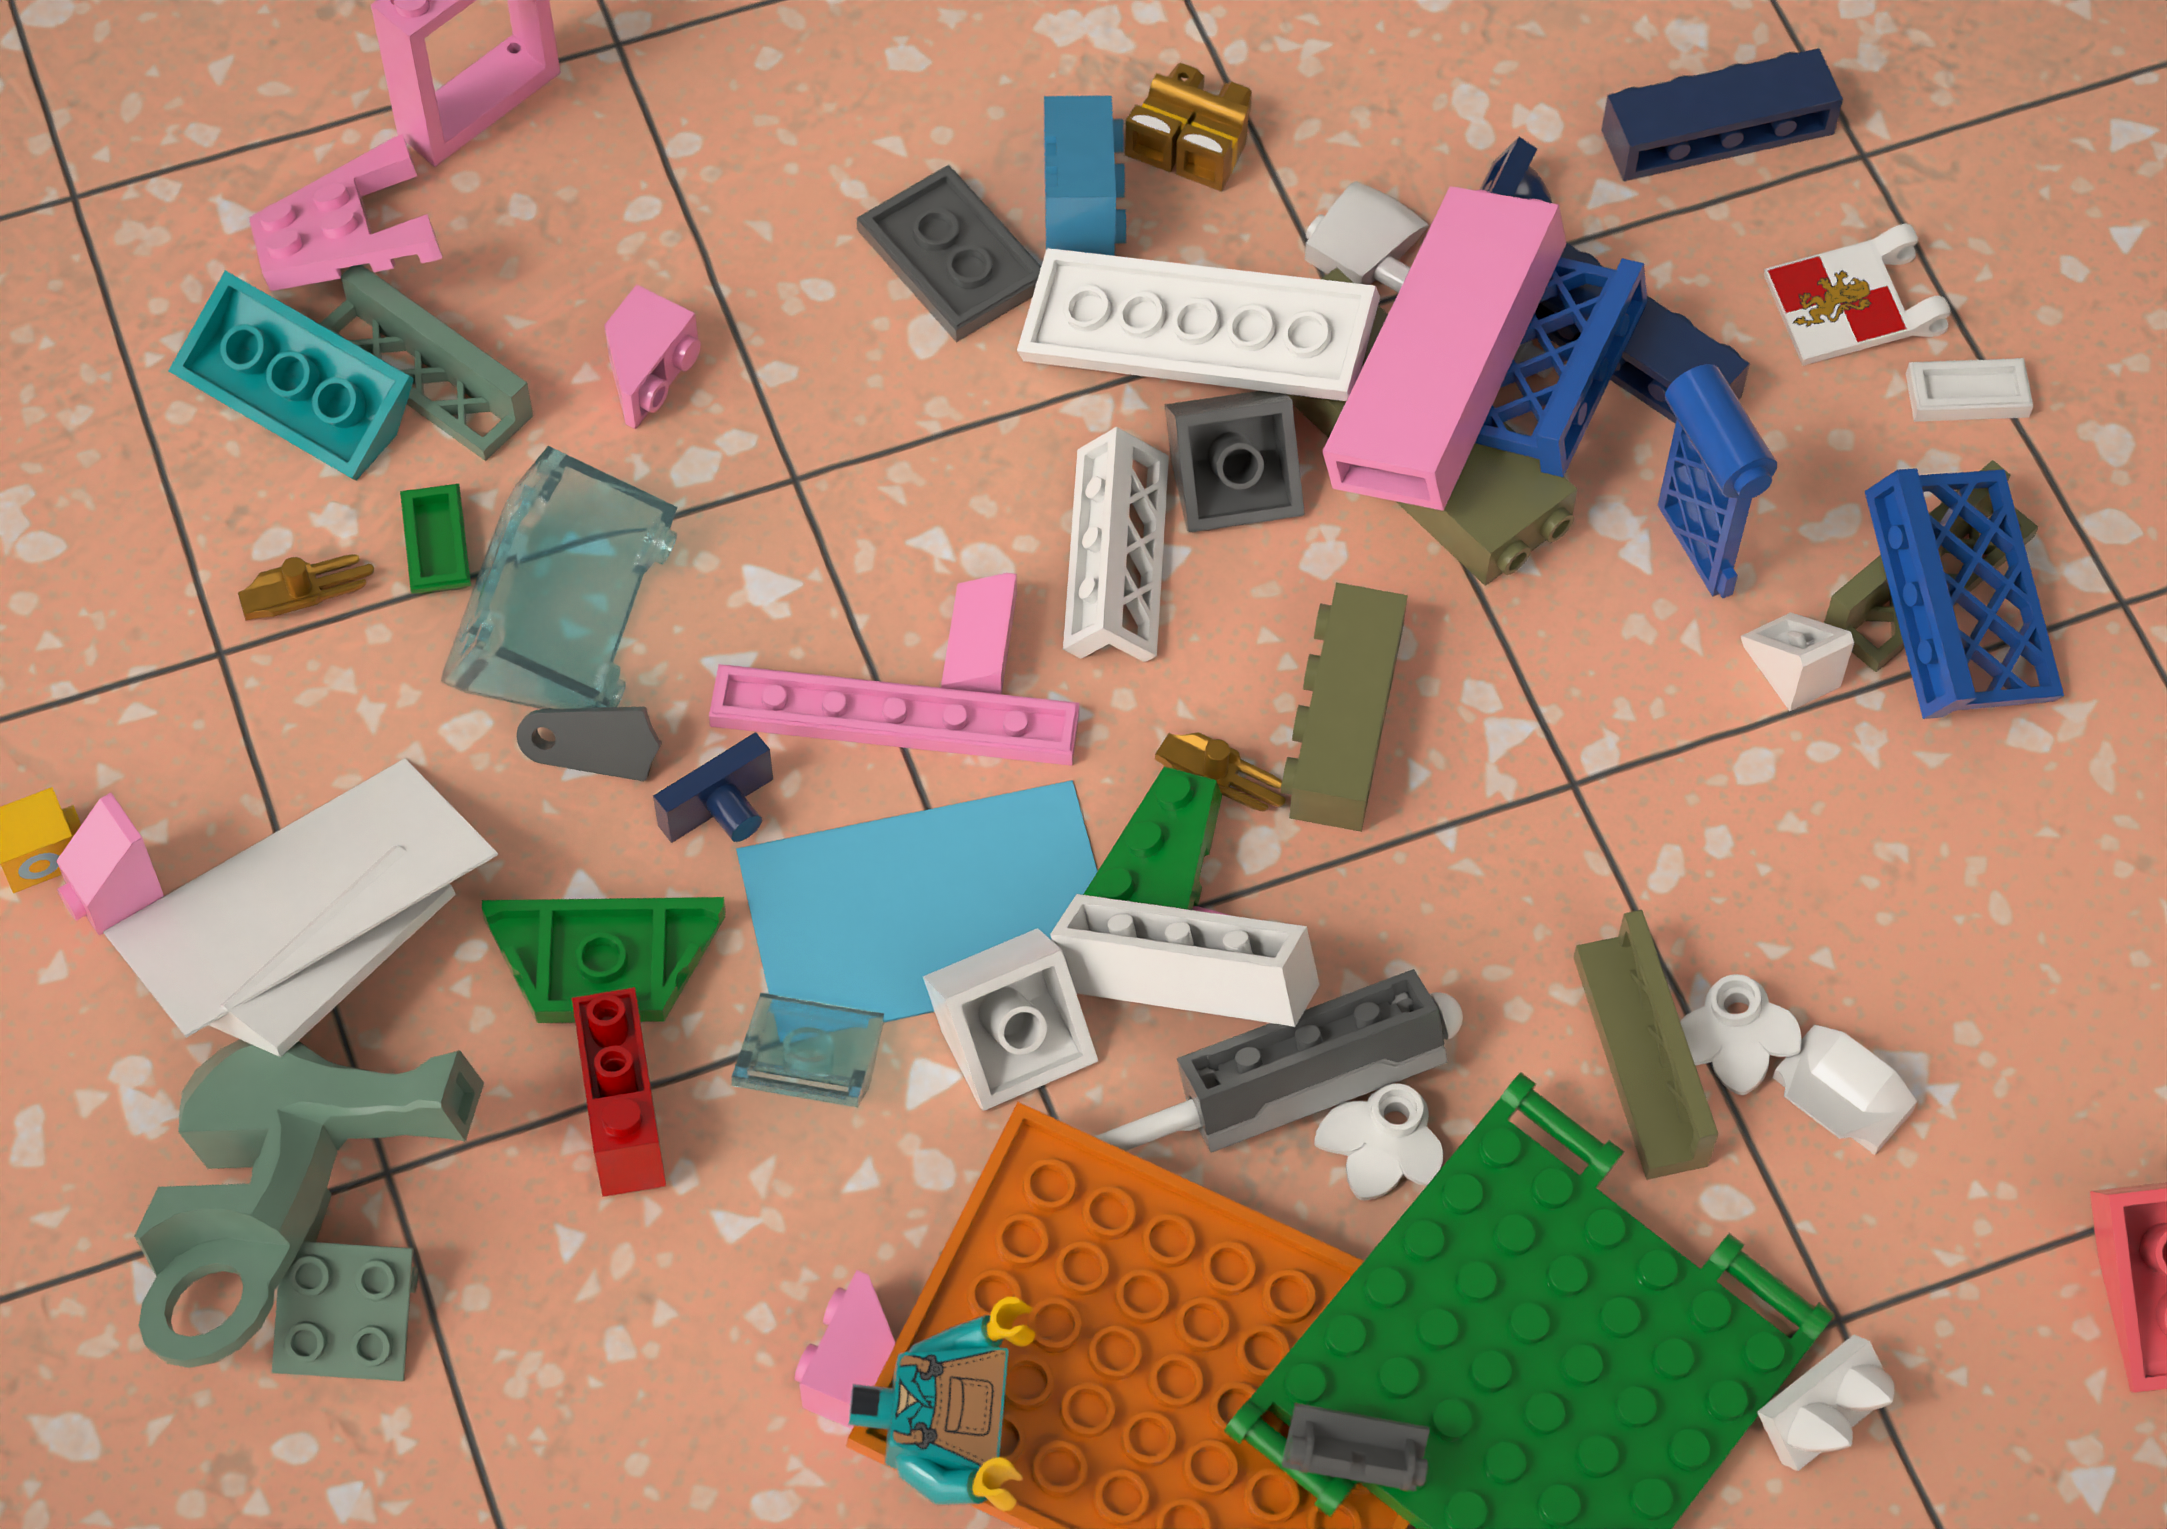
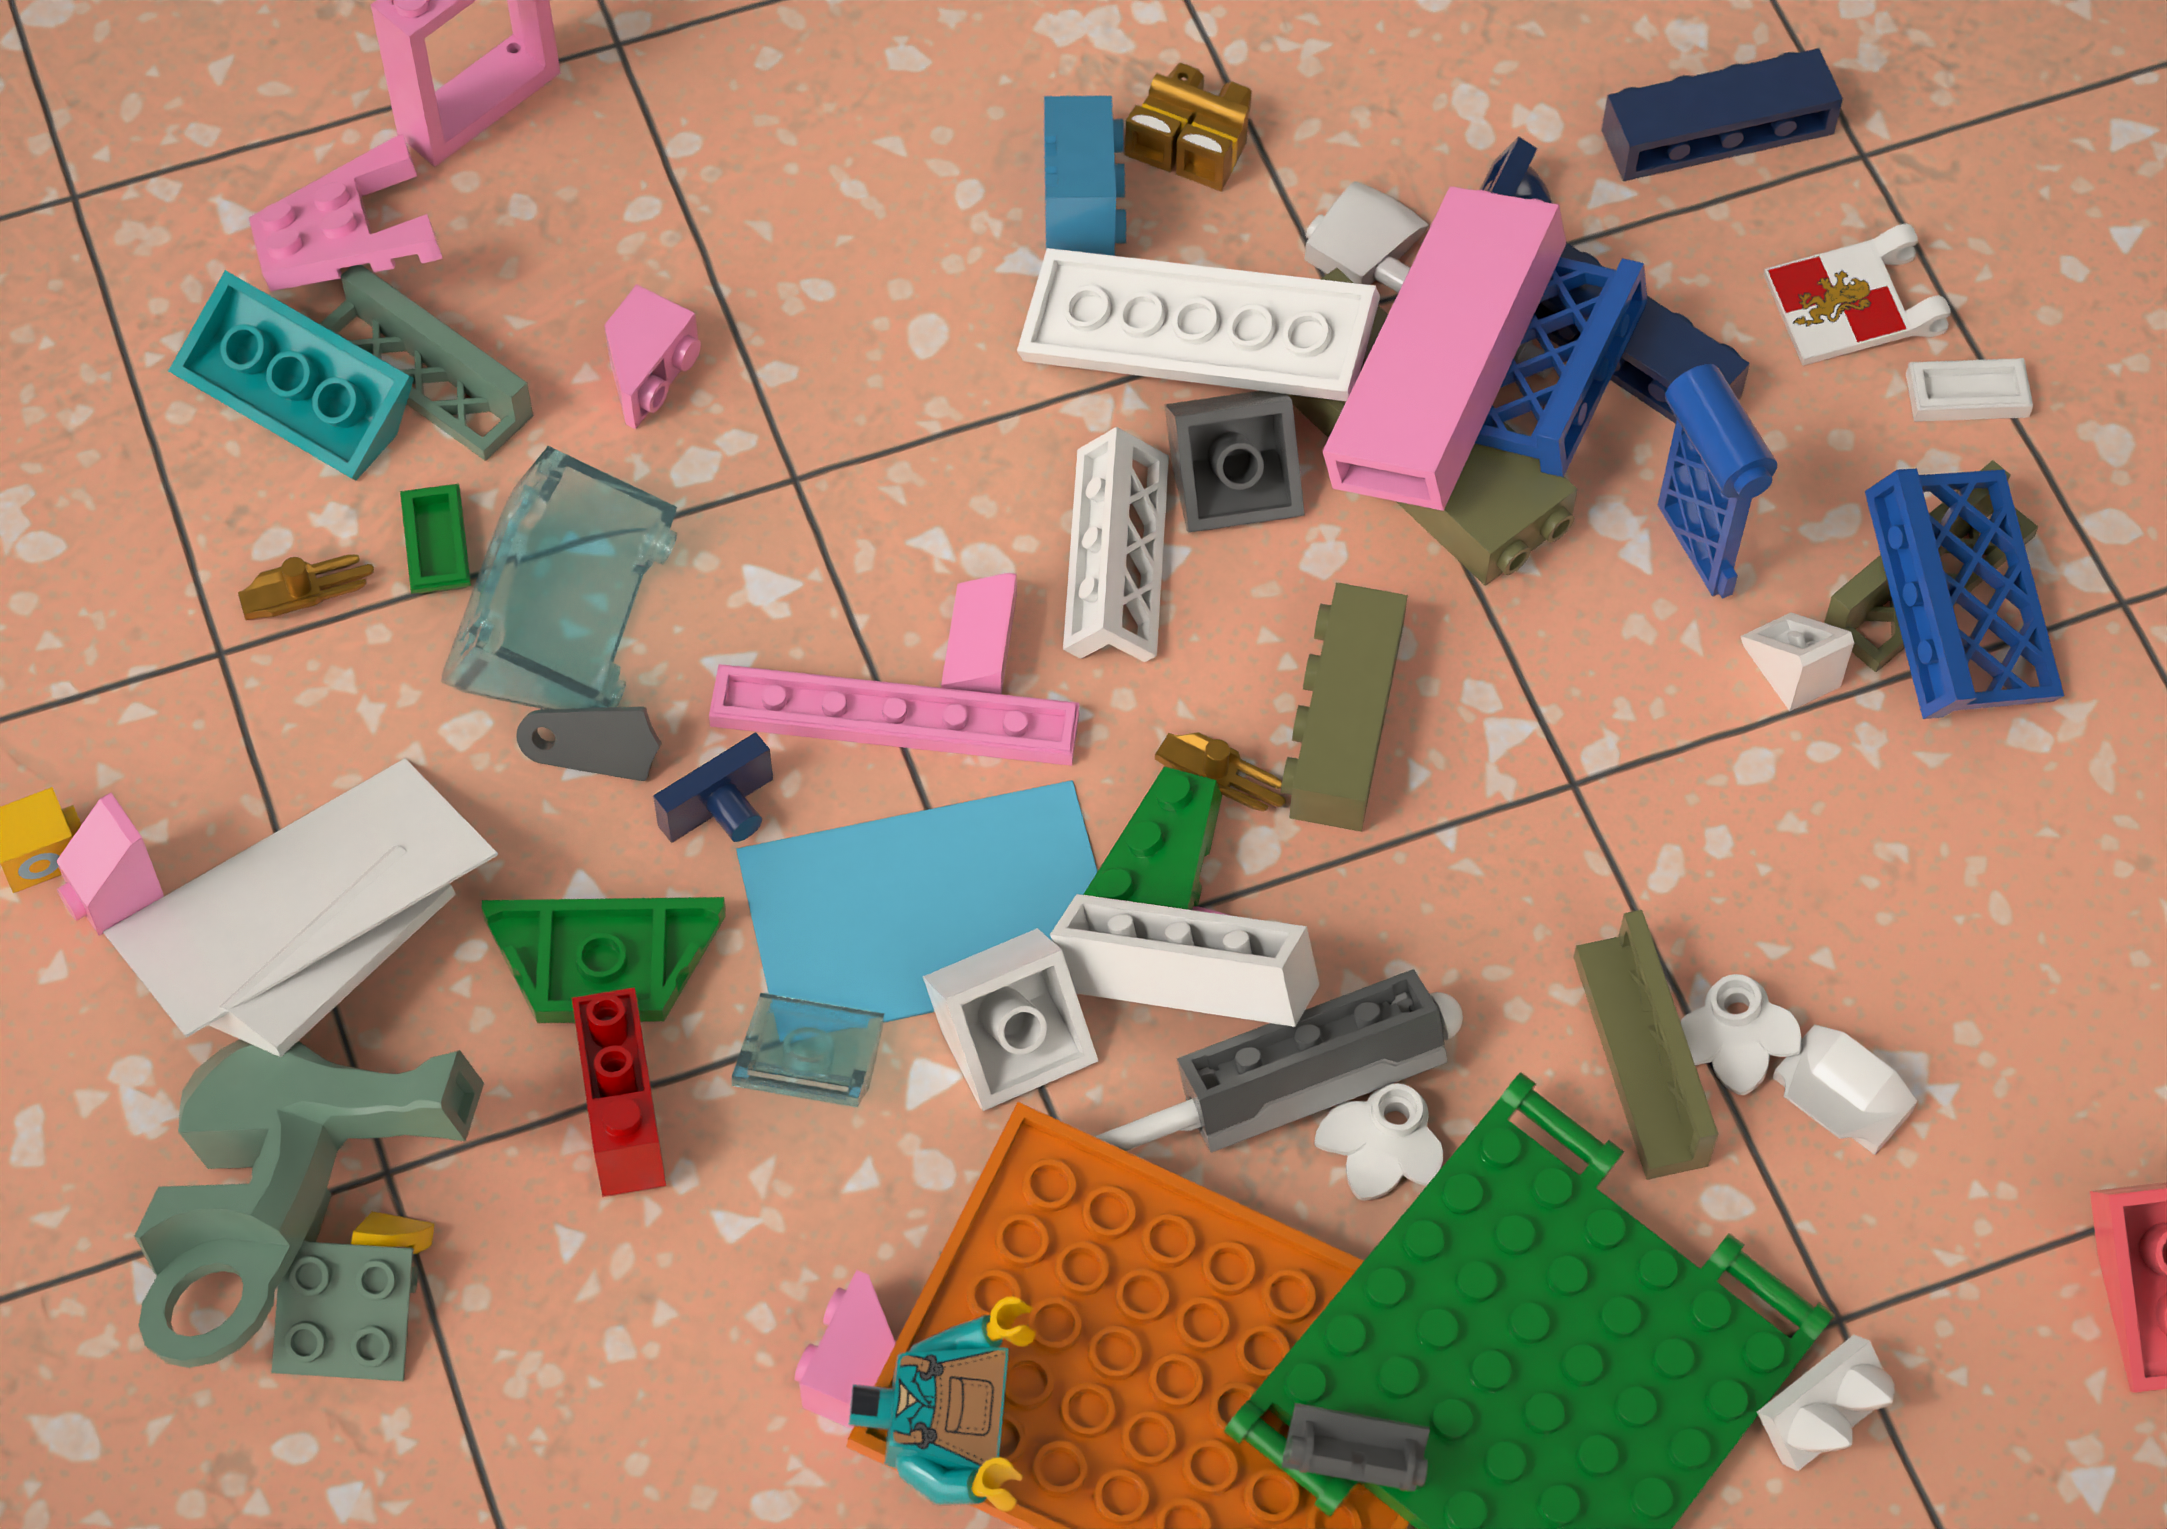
(394, 1231): none -> yellow tile
(951, 252): dark grey tile -> none

